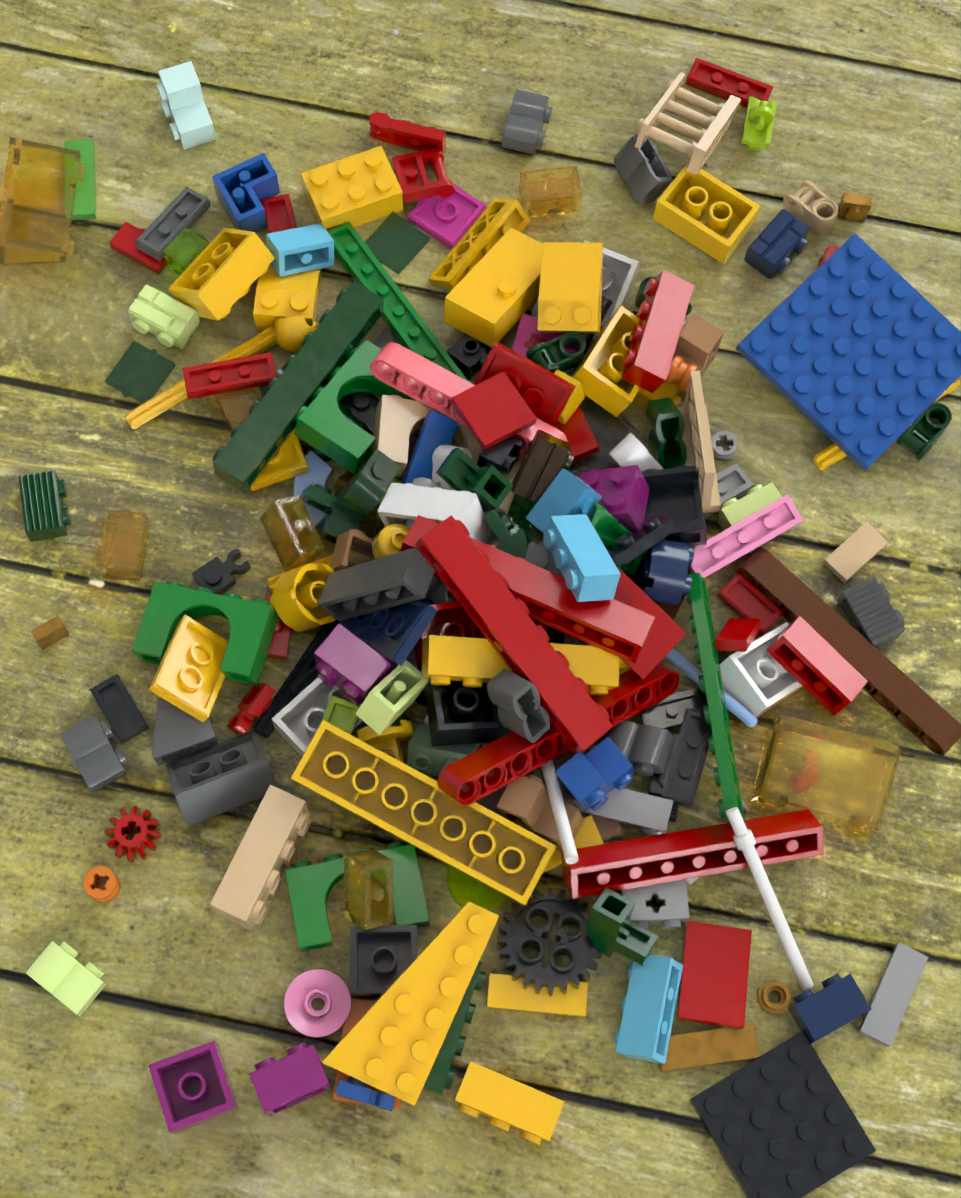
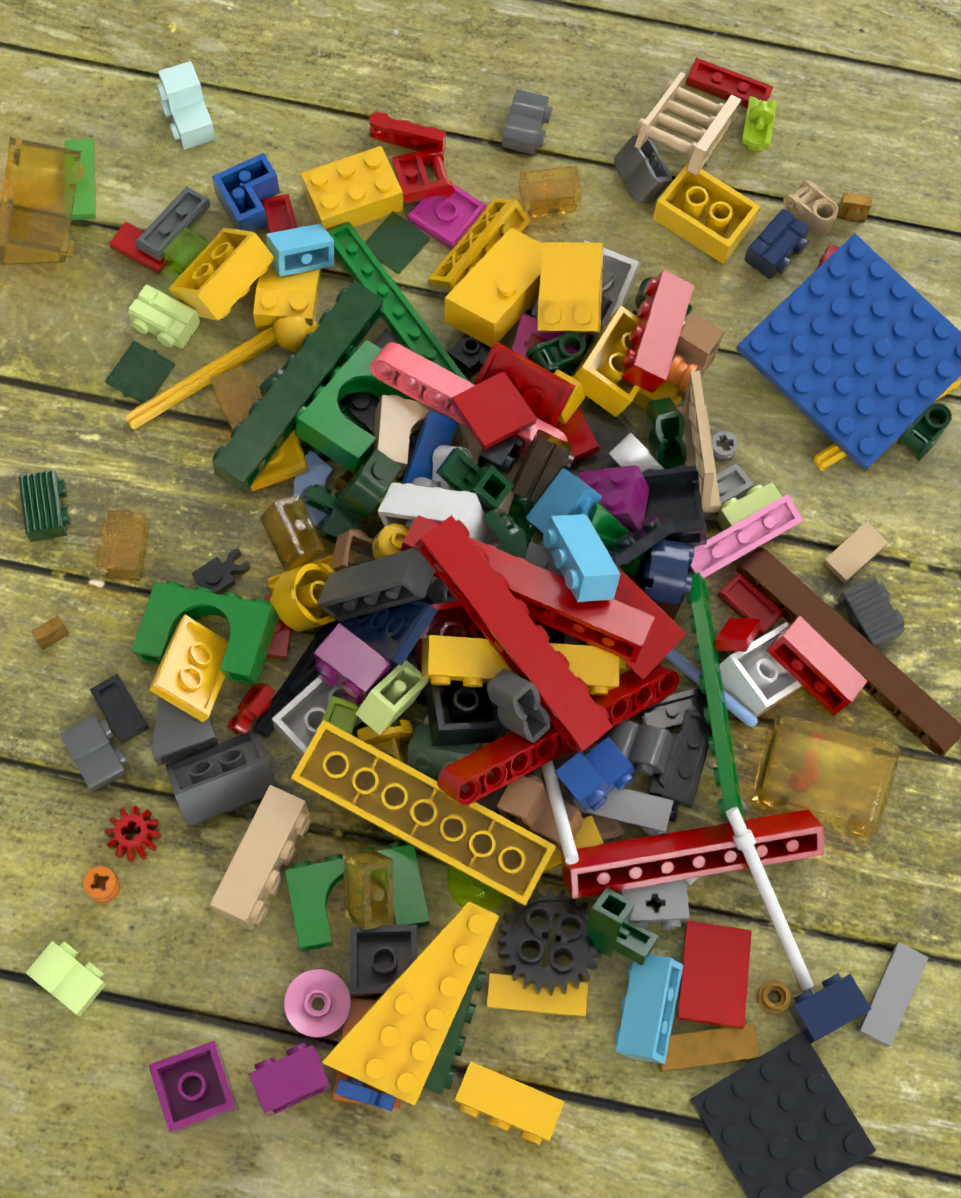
(229, 375): red tile -> none

